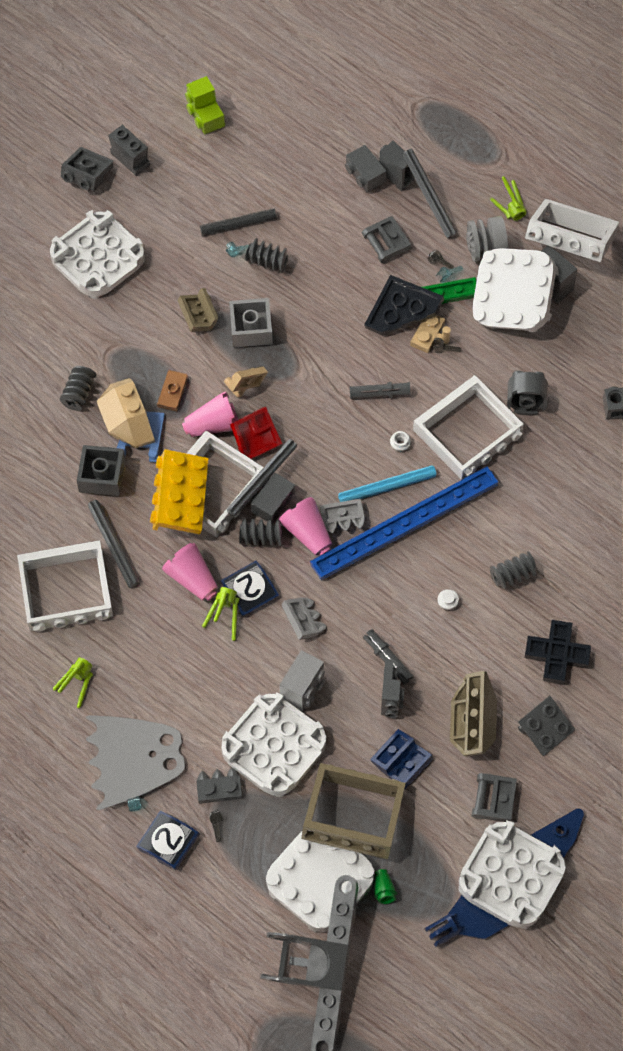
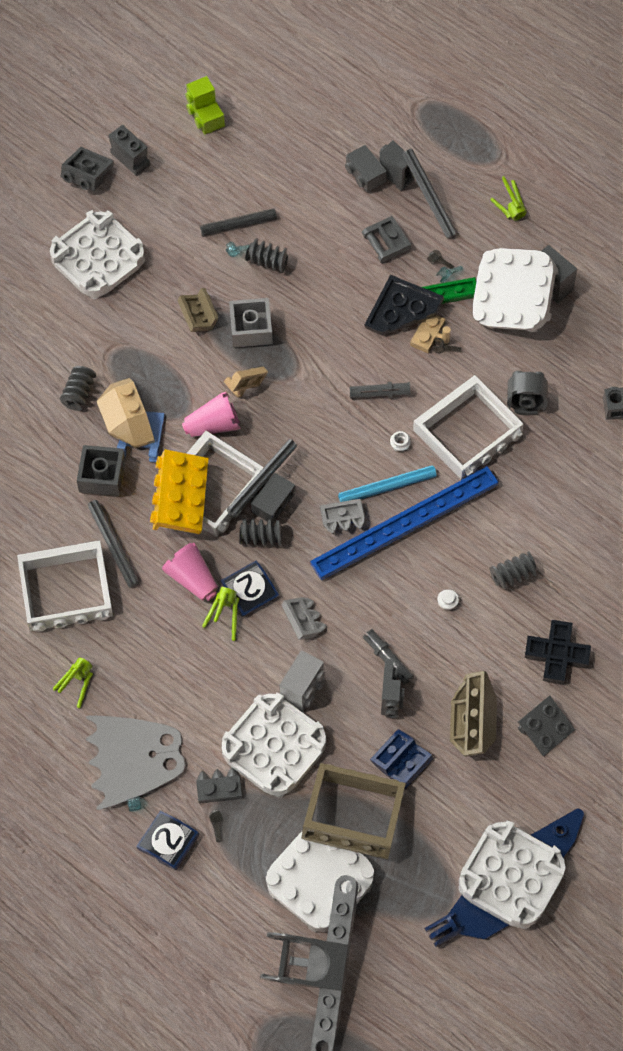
(172, 390): medium nougat plate -> none
(255, 433): red plate -> none
(307, 526): bright pink cone -> none
(384, 888): green cone -> none
(486, 238): light grey wheel -> none
(501, 801): dark grey plate -> none
(576, 220): white window -> none

